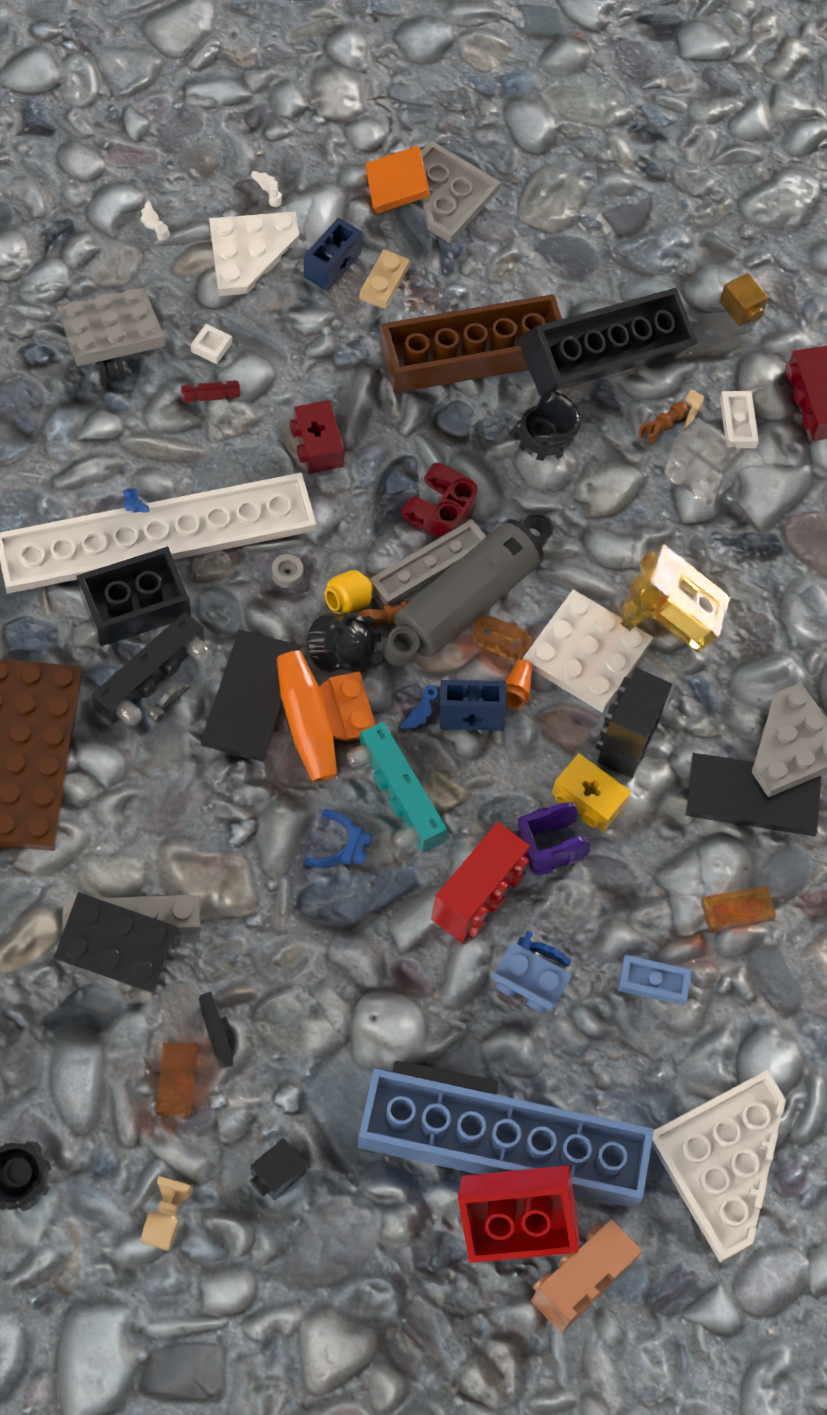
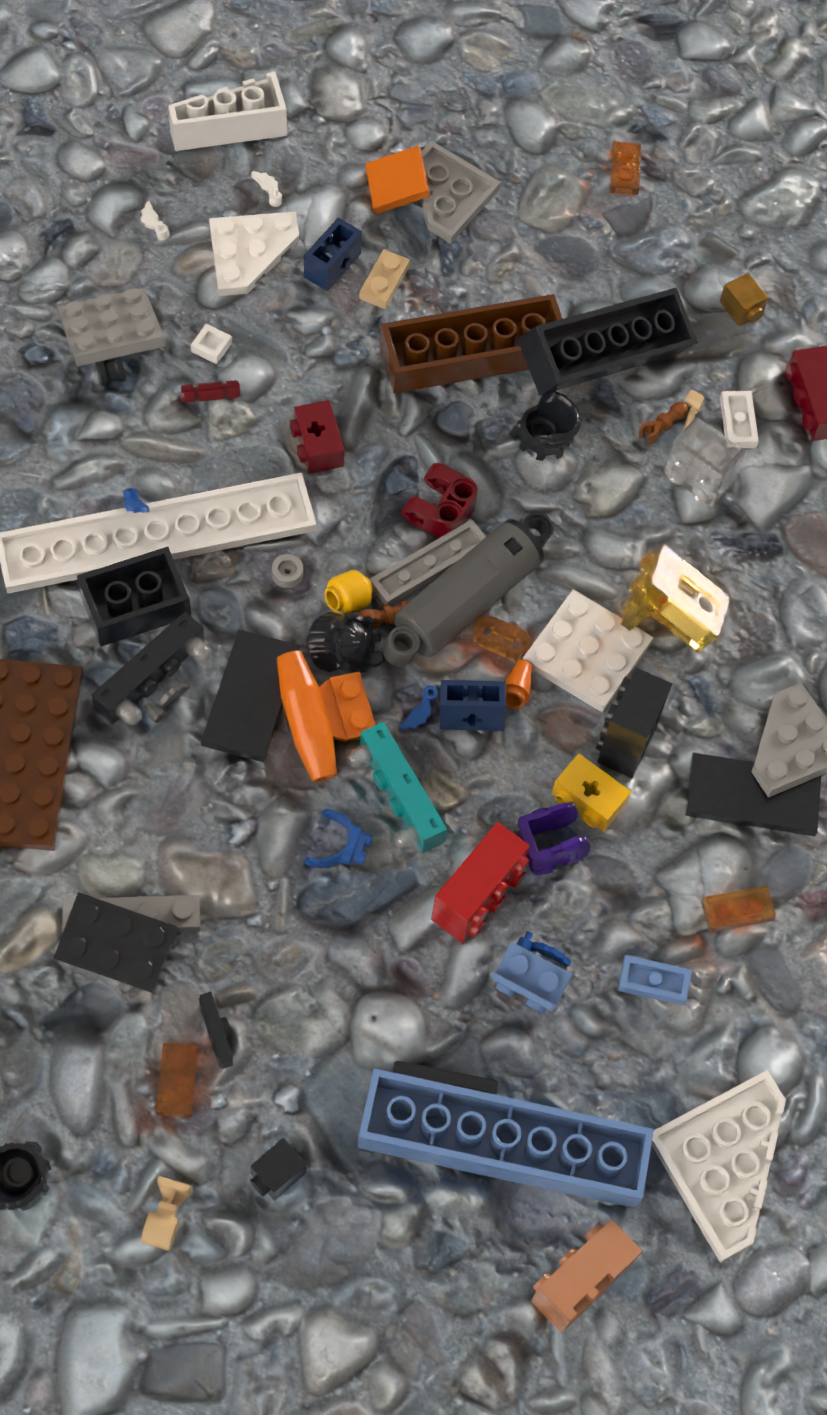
(230, 115): none -> white wedge
(519, 1214): red brick -> none
(625, 168): none -> clear orange plate

